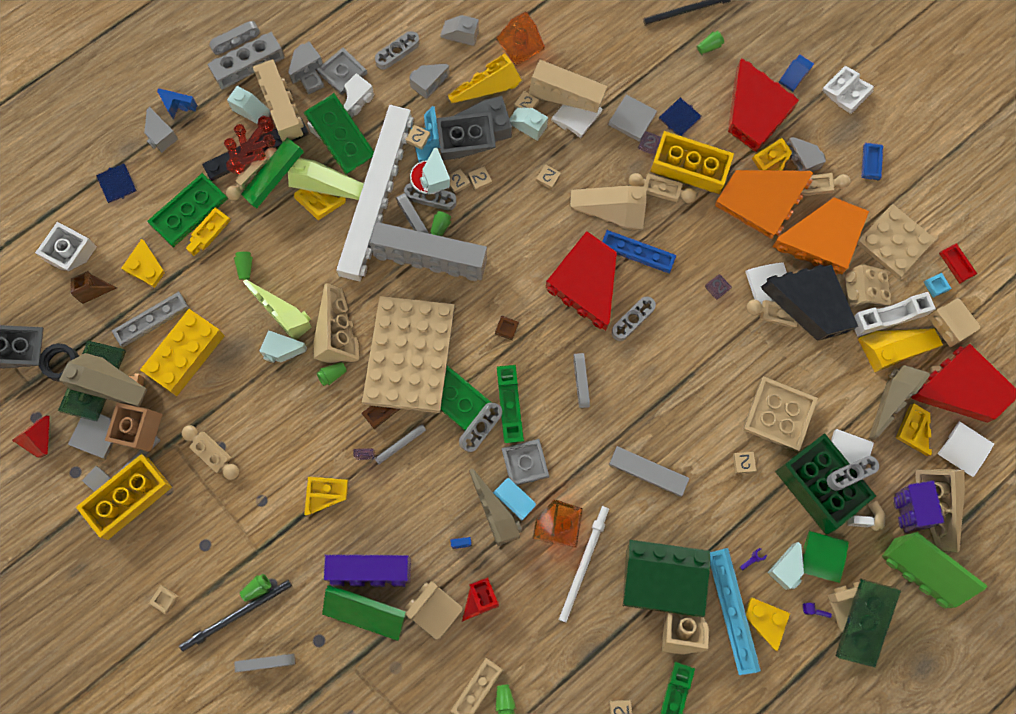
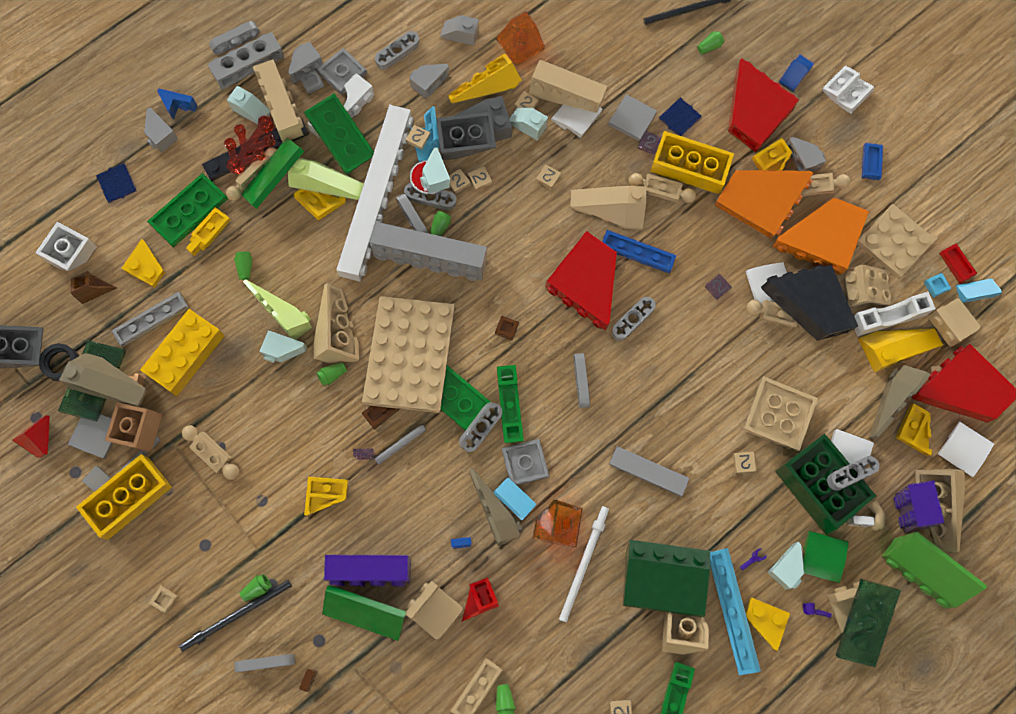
(308, 680): none -> reddish brown tile
(978, 290): none -> medium azure slope

